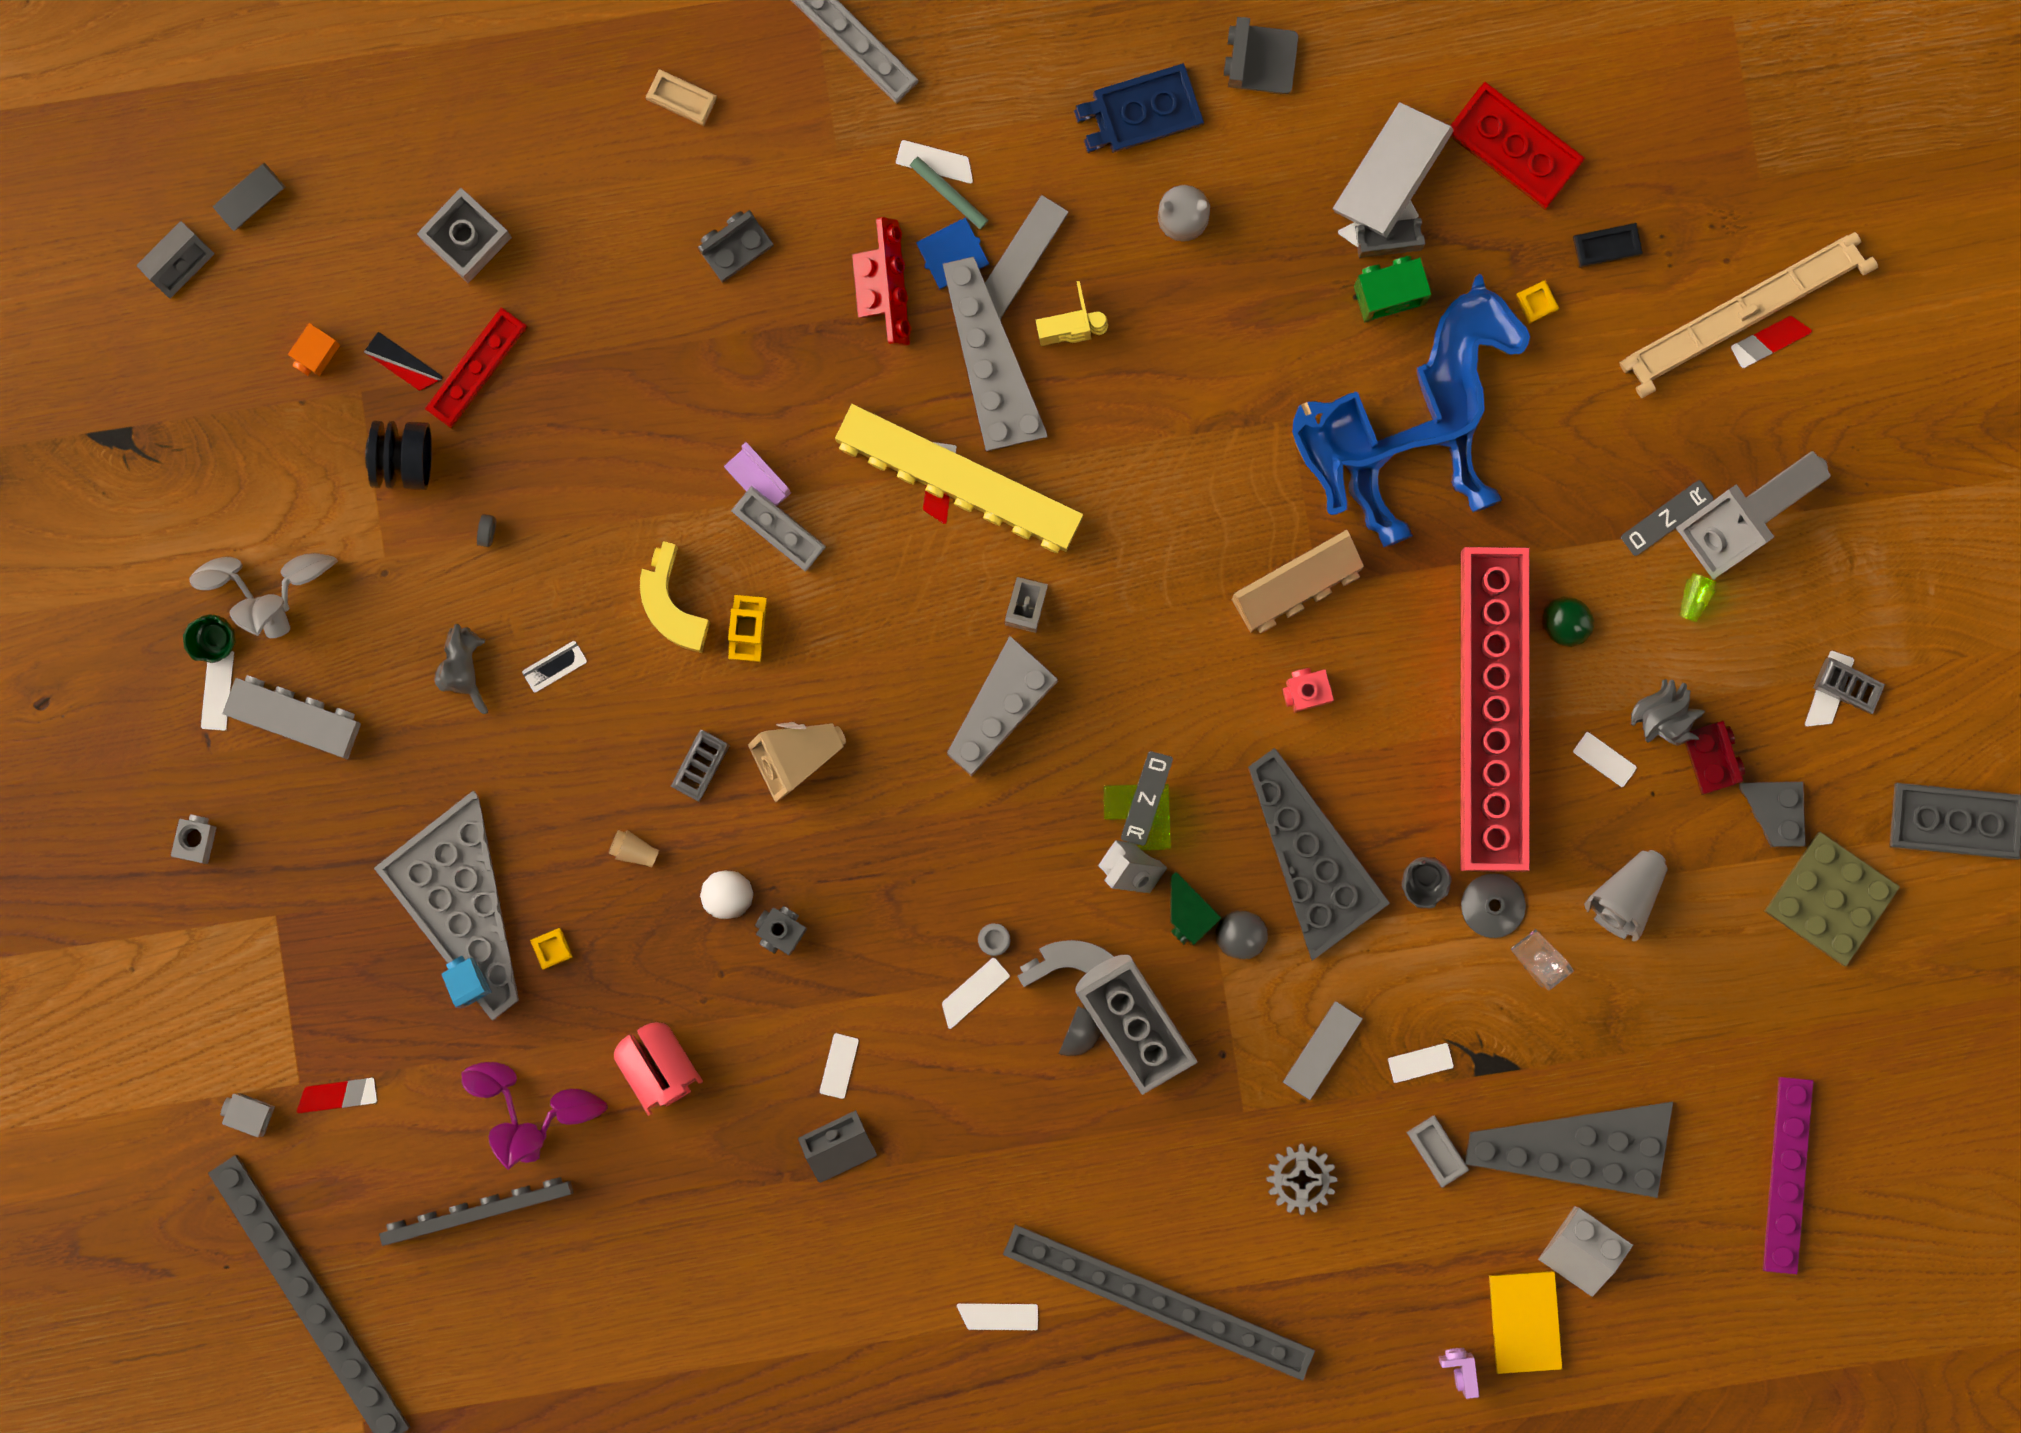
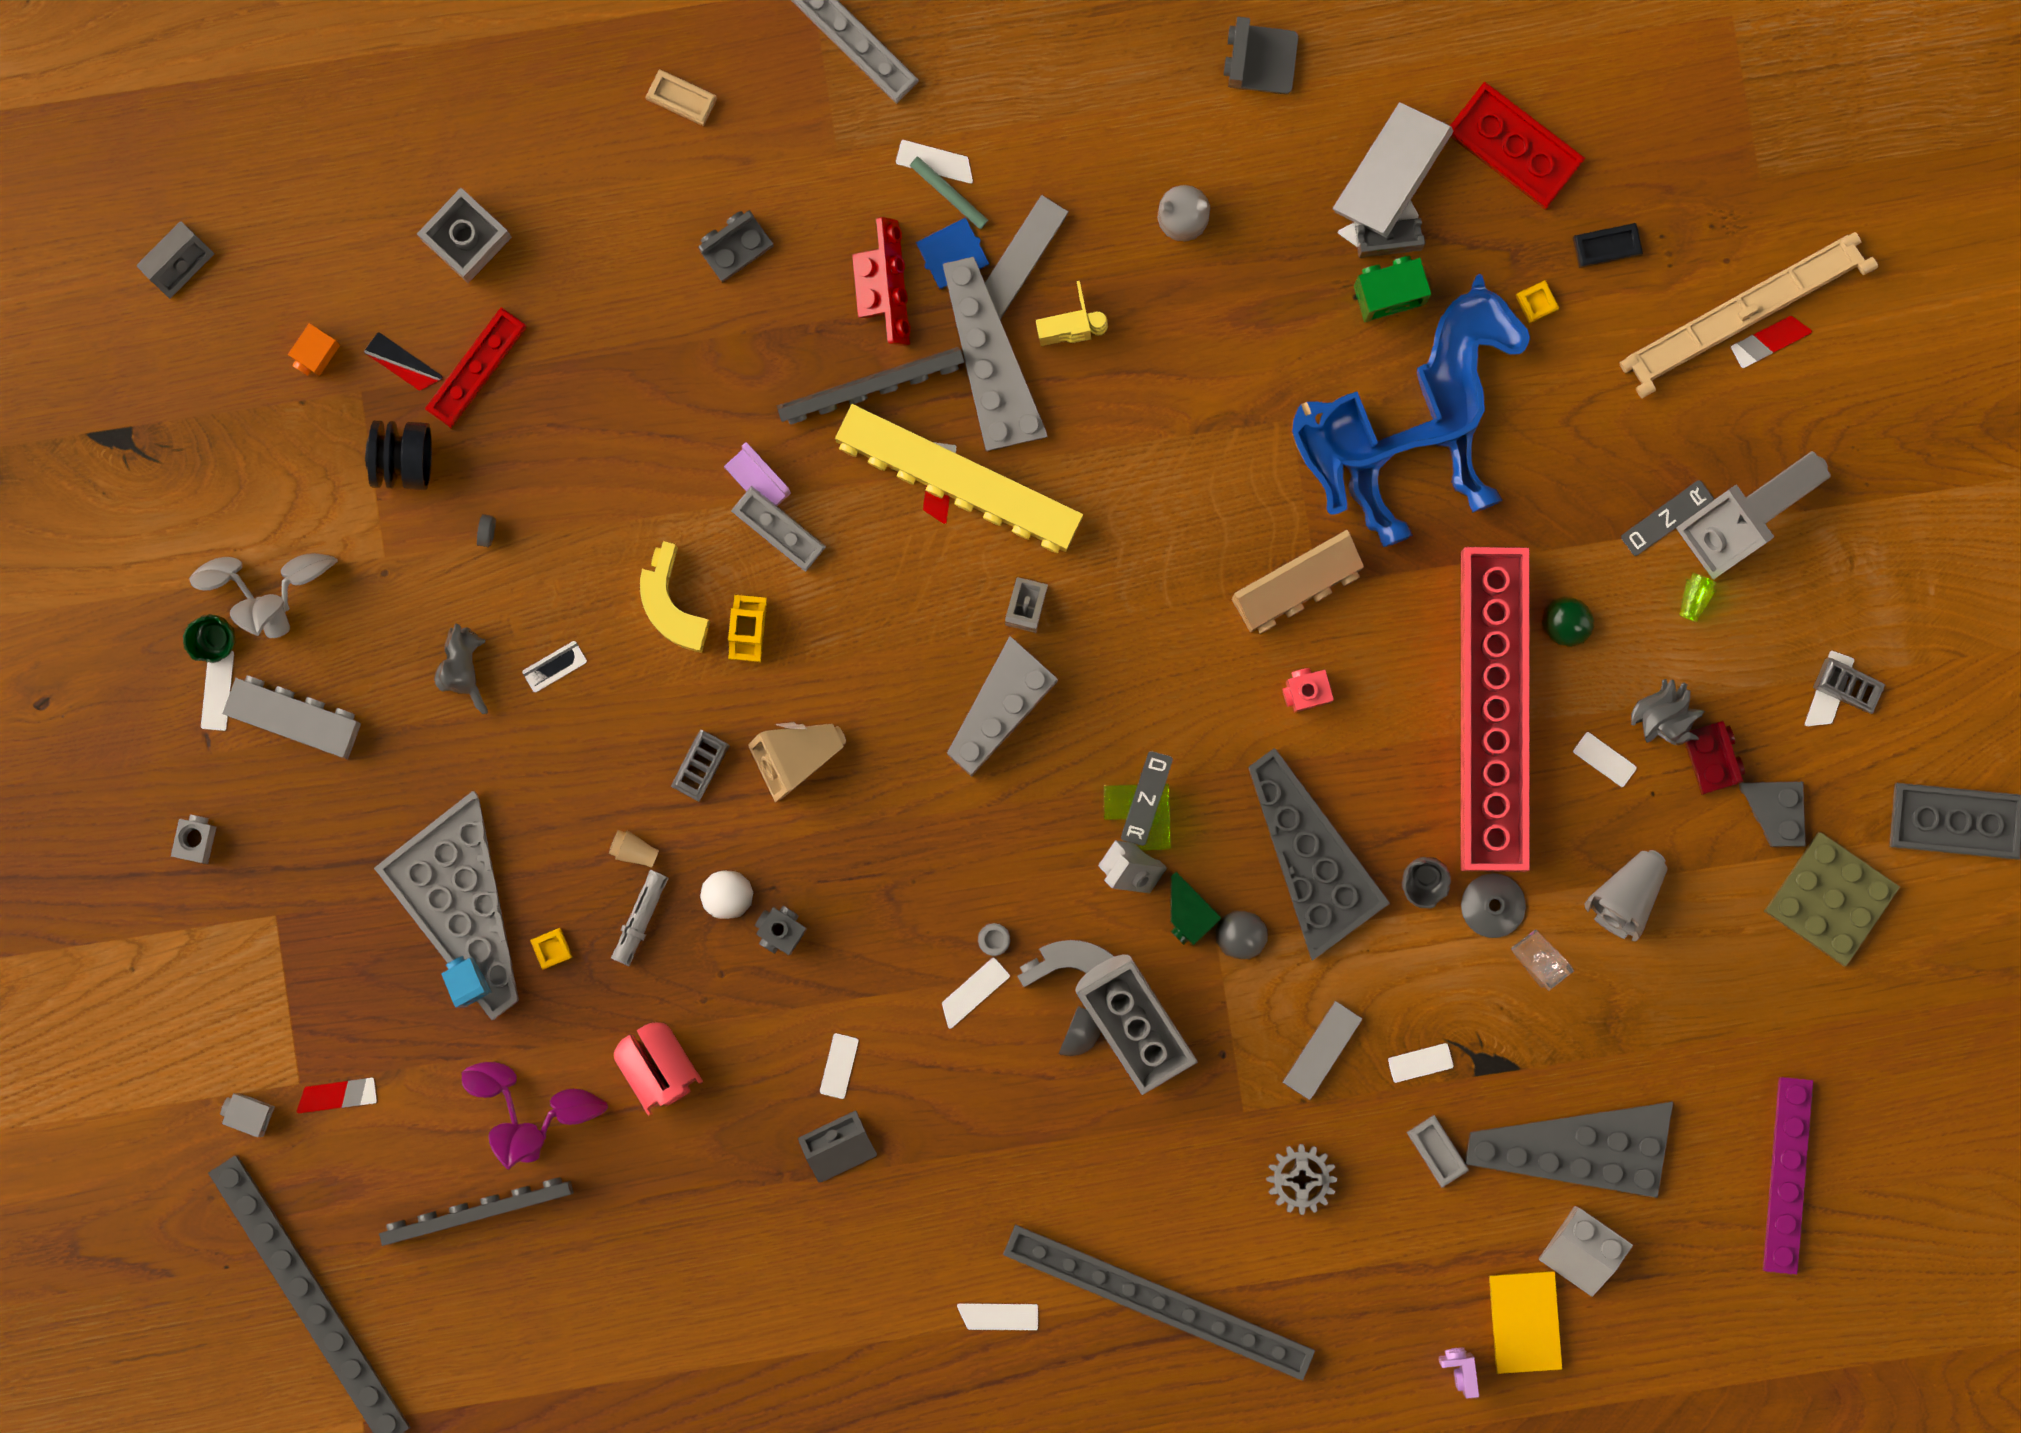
(249, 196): dark grey slope -> none
(639, 918): none -> light grey pin
(857, 390): none -> dark grey plate
(1141, 110): dark blue tile -> none

